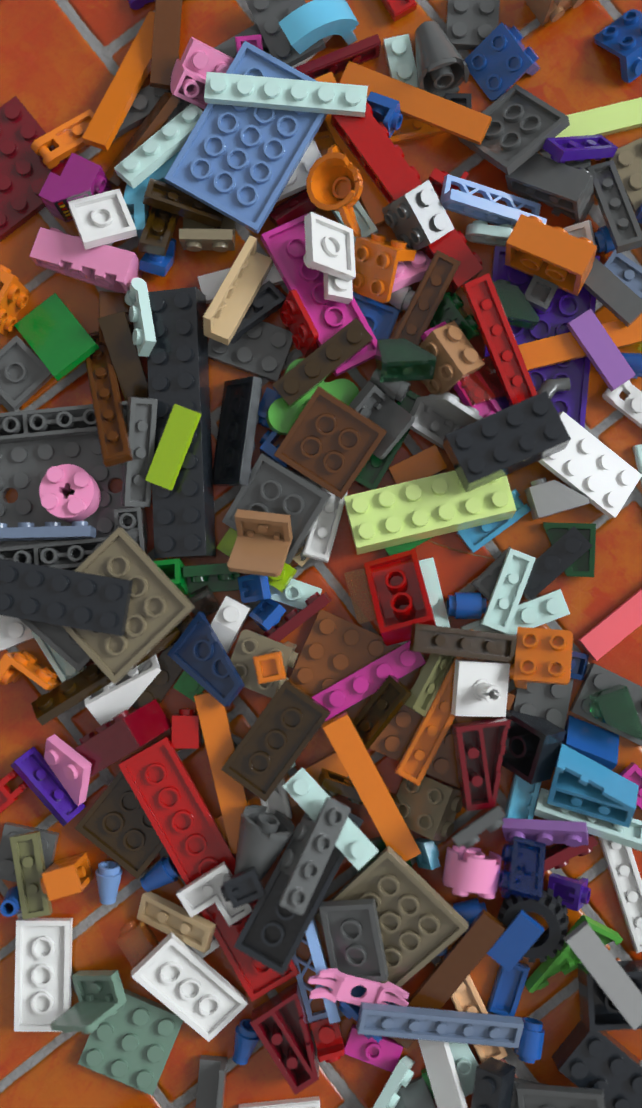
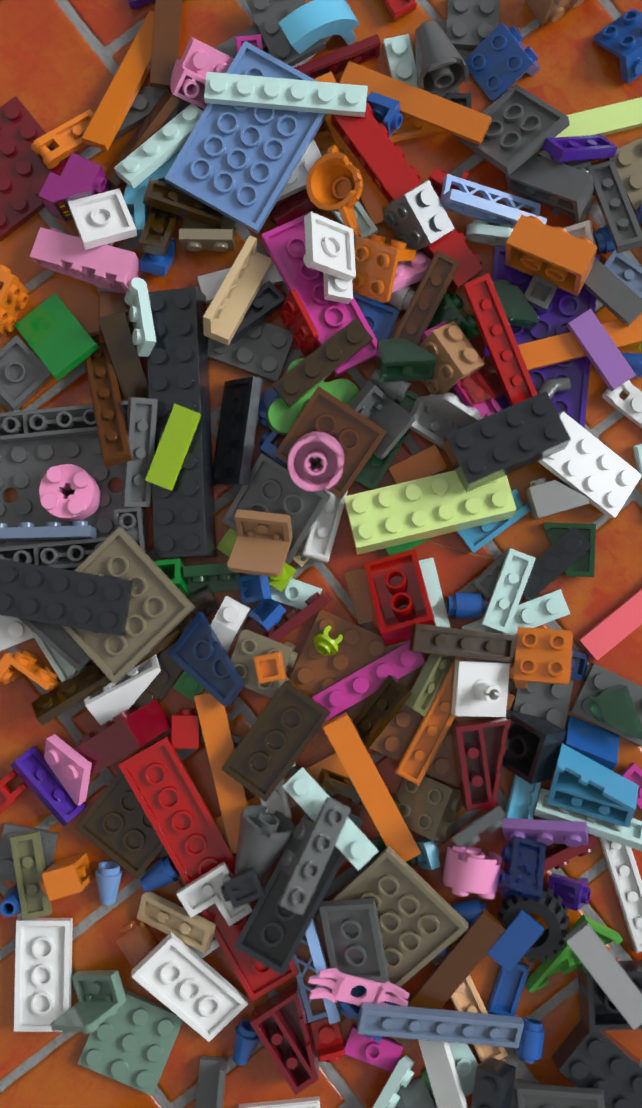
(316, 477): none -> bright pink brick
(326, 645): none -> lime plate

